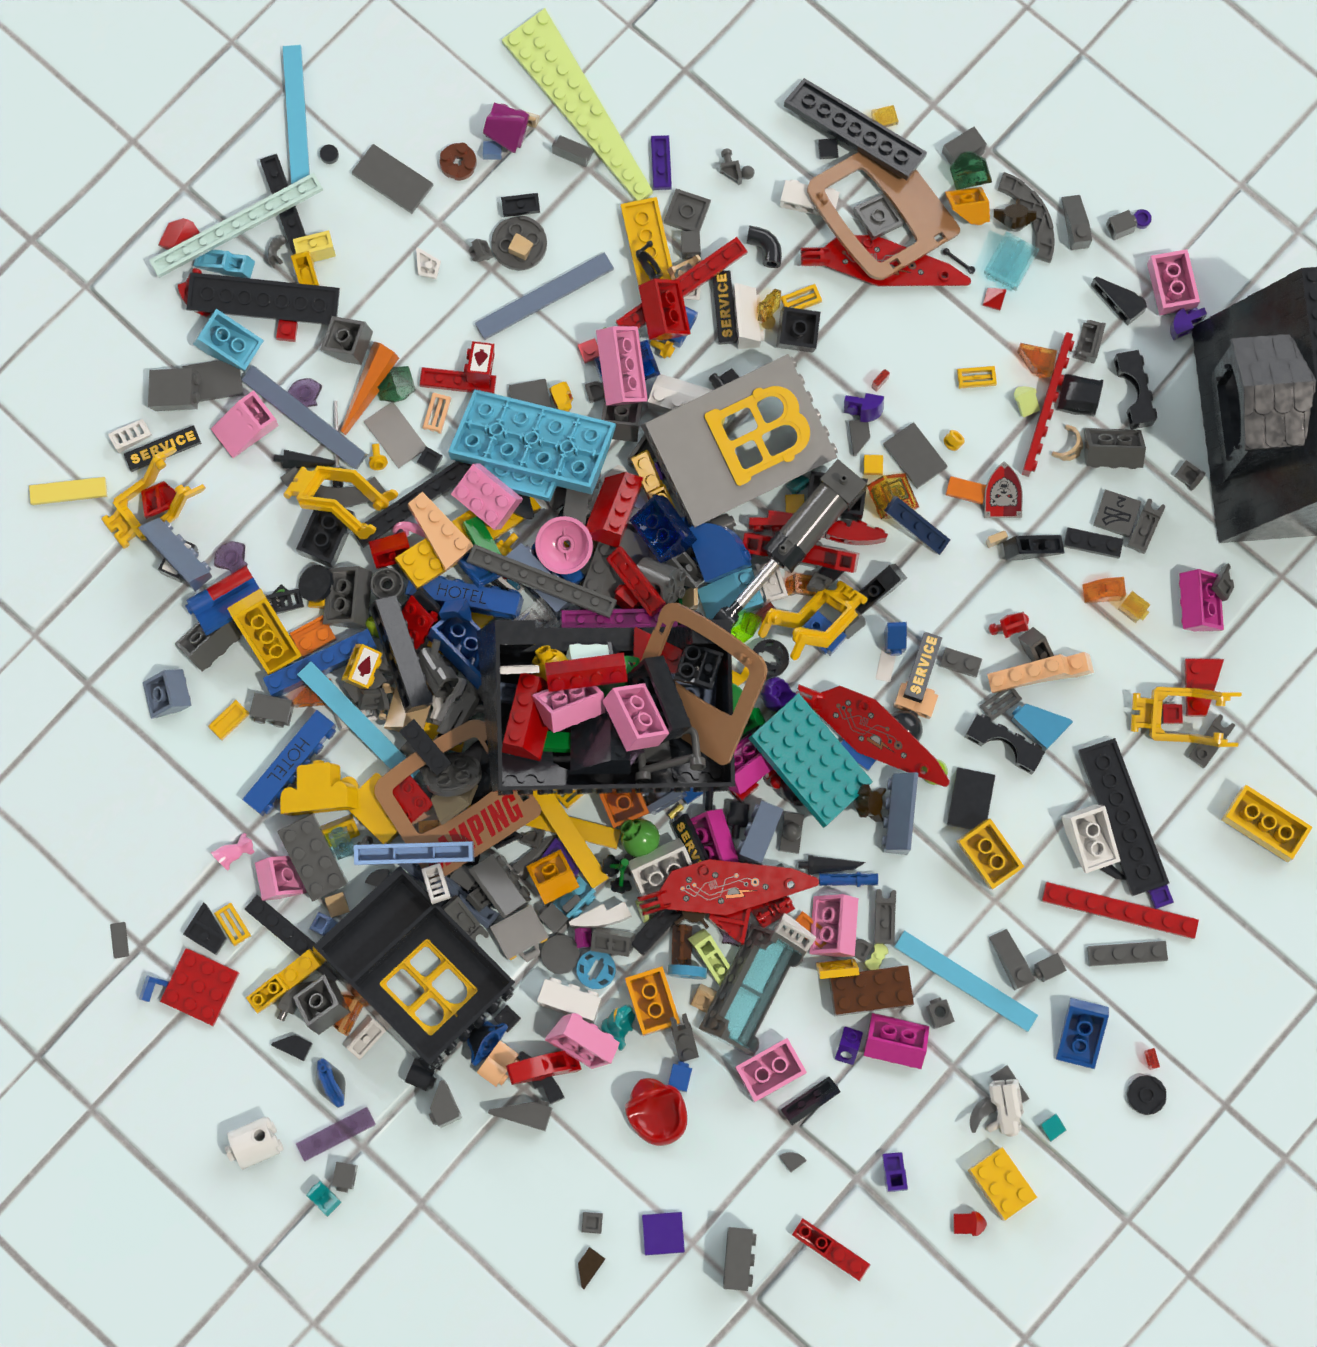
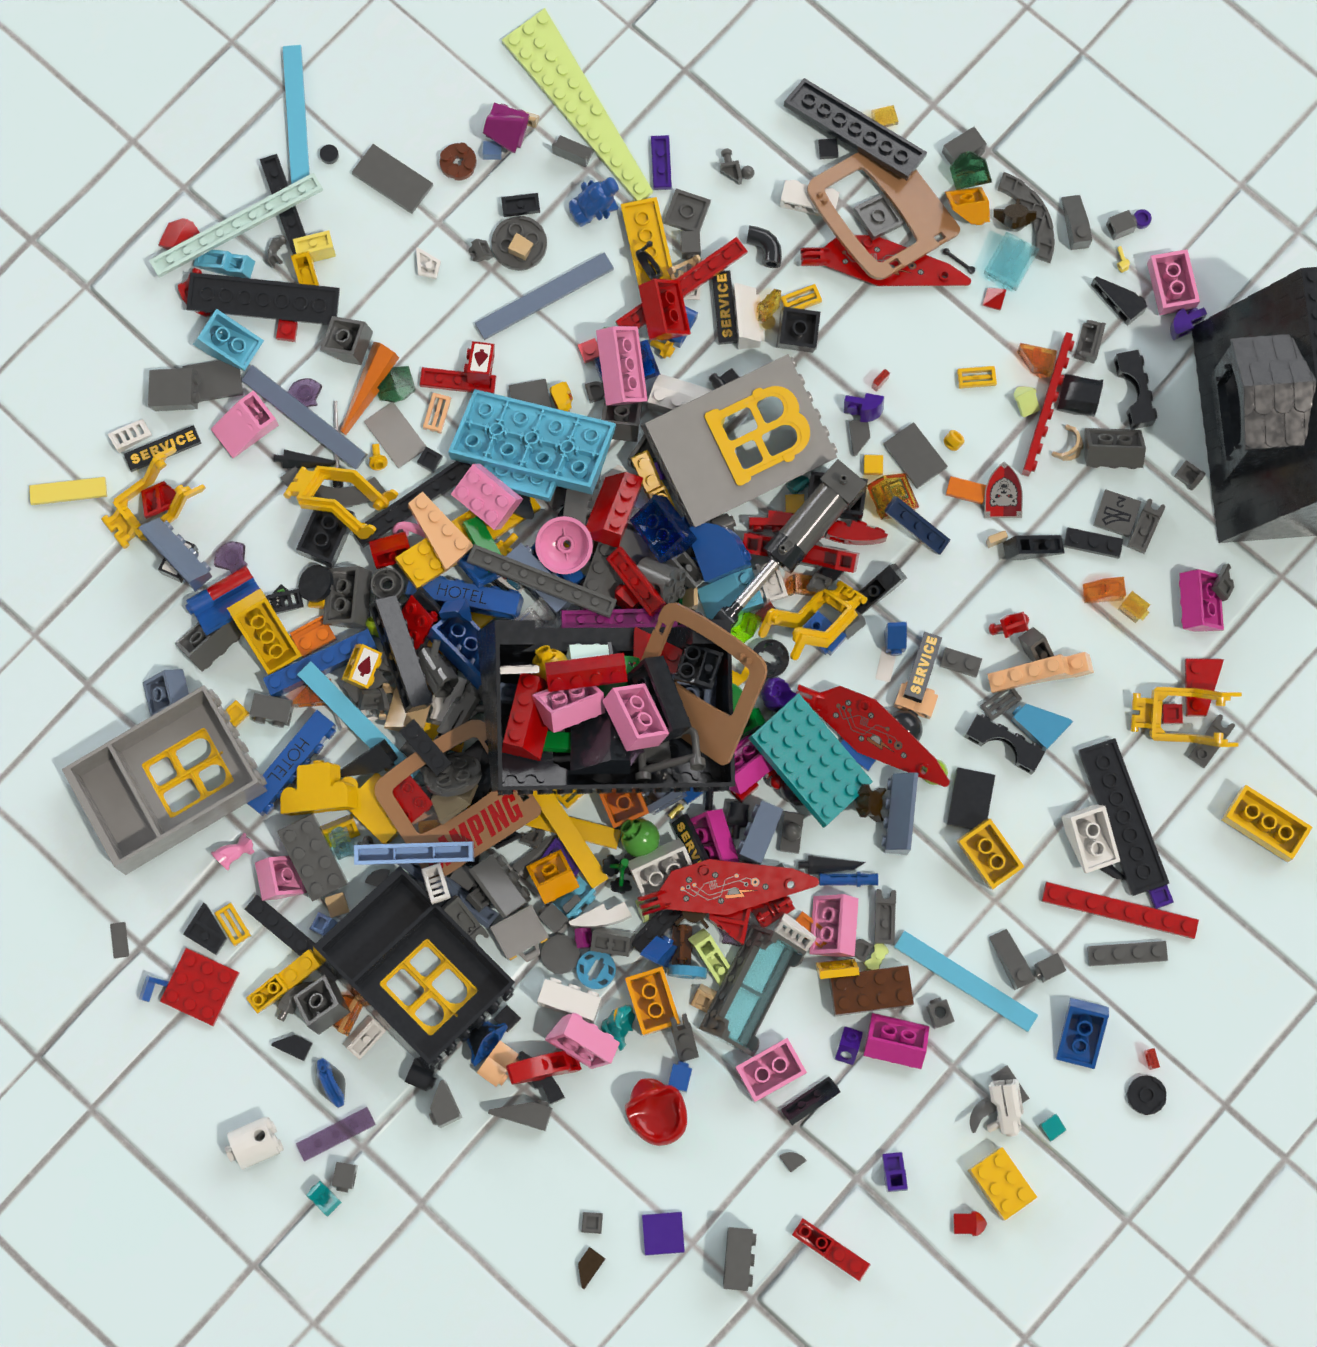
(130, 806): none -> light grey panel
(372, 761): none -> black slope
(594, 201): none -> blue piece
(660, 950): none -> blue slope
(1124, 264): none -> light yellow hand

